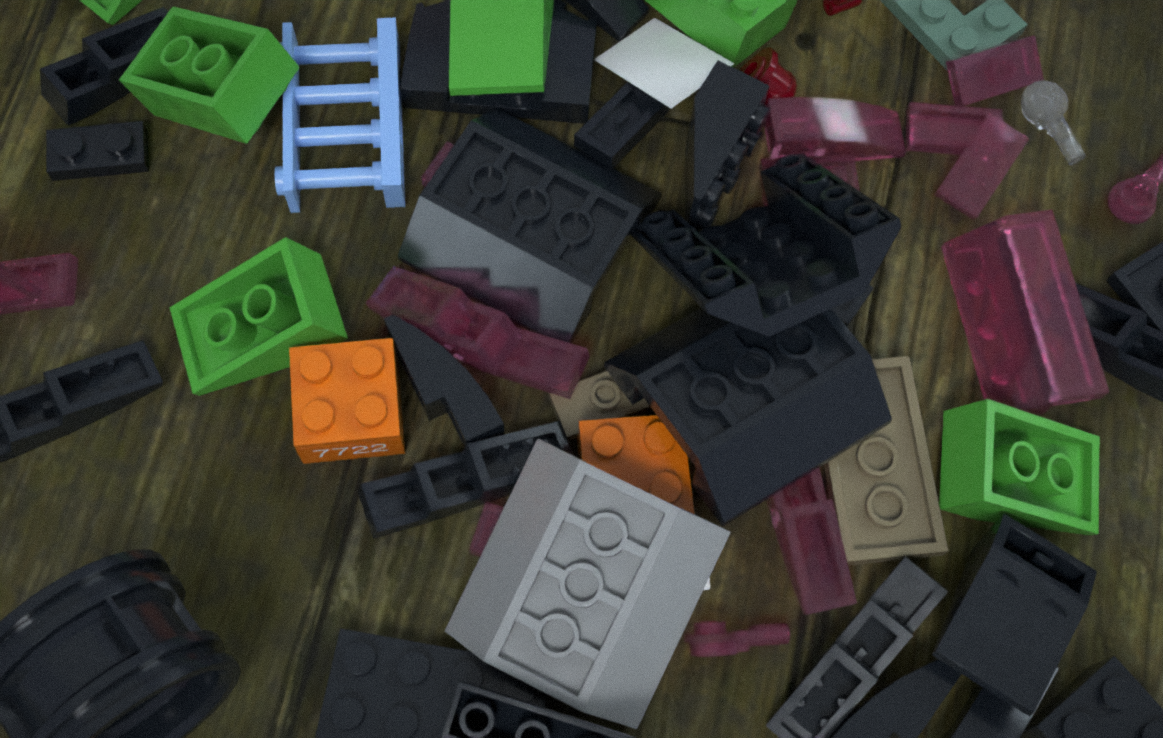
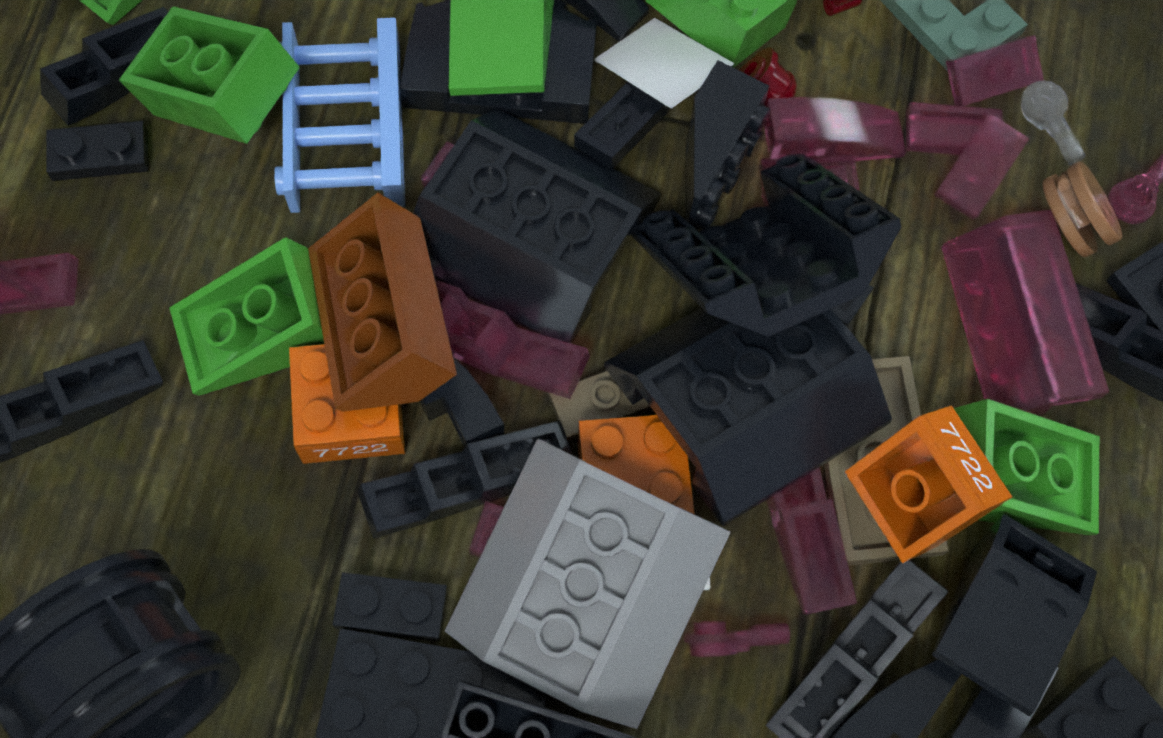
(380, 309): none -> dark orange slope
(390, 606): none -> black plate
(927, 483): none -> orange brick
(1075, 203): none -> medium nougat head

